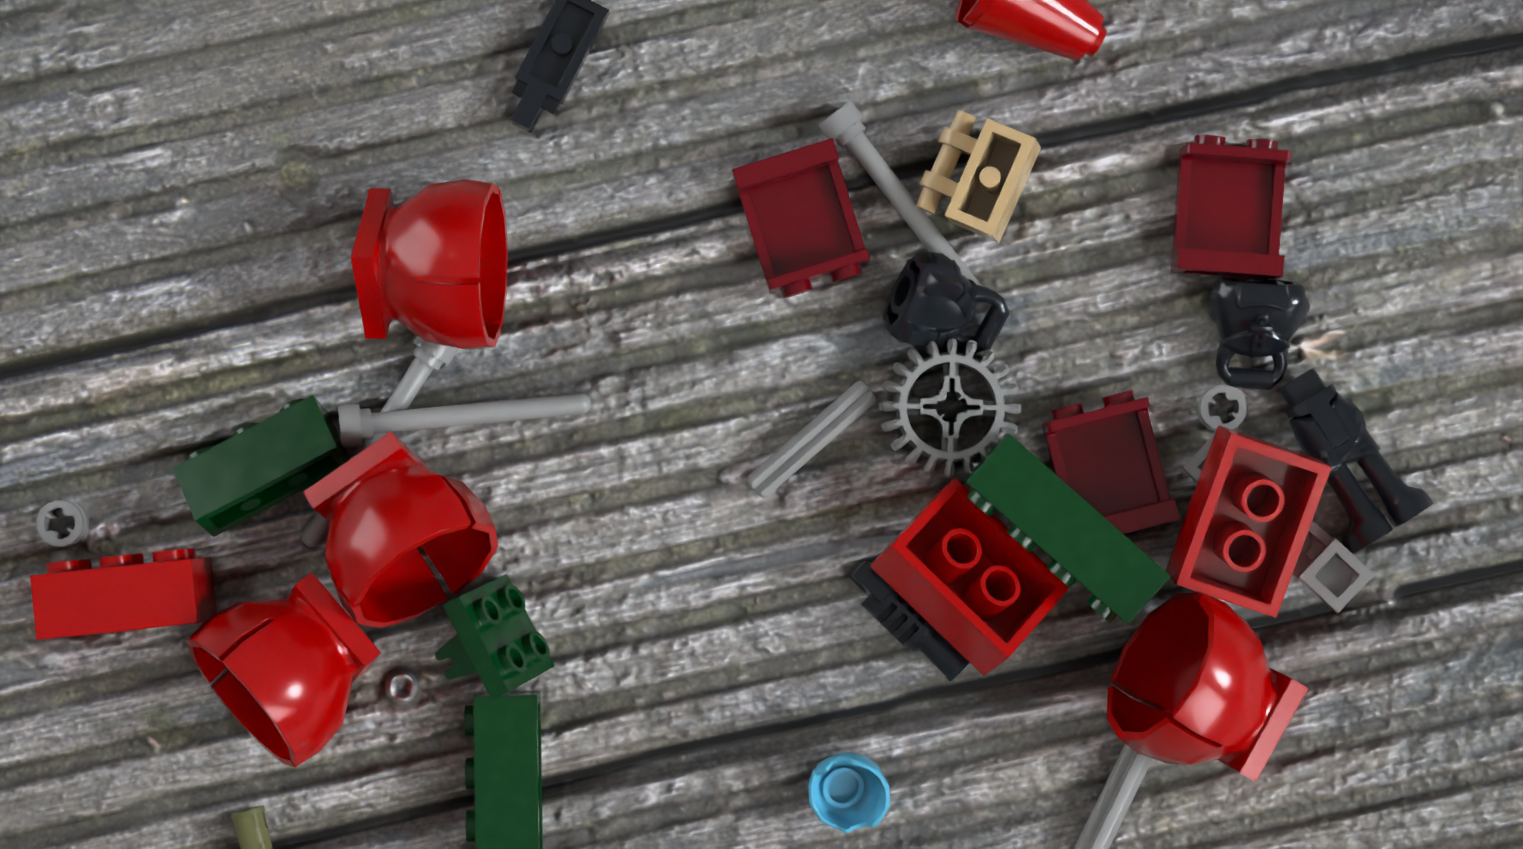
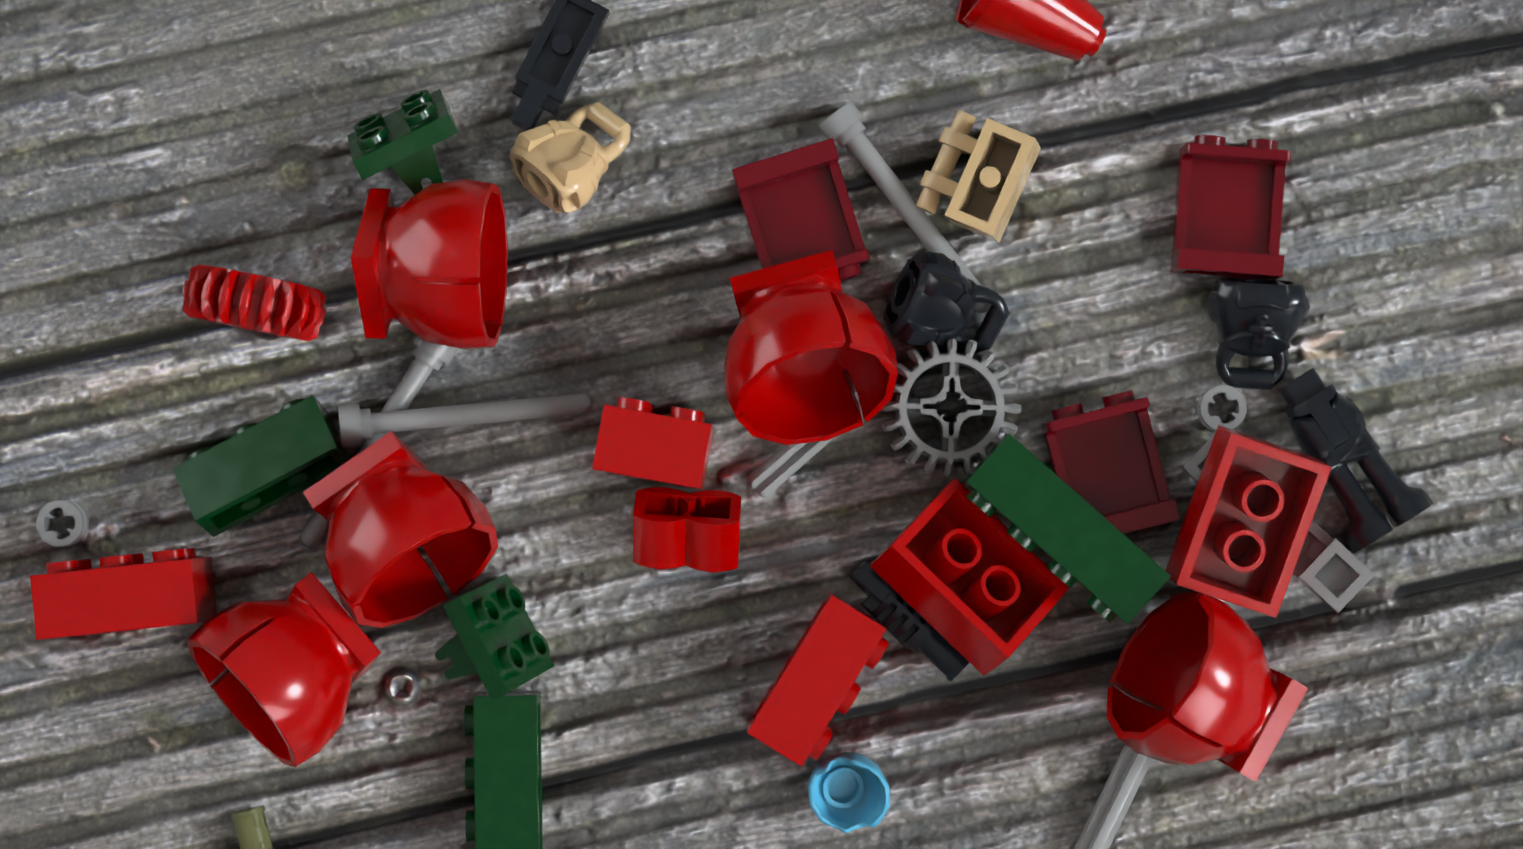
(253, 302): none -> red gear
(404, 139): none -> dark green plate
(564, 162): none -> tan piece
(654, 445): none -> red brick
(686, 529): none -> red brick
(795, 354): none -> red plate
(818, 680): none -> red brick

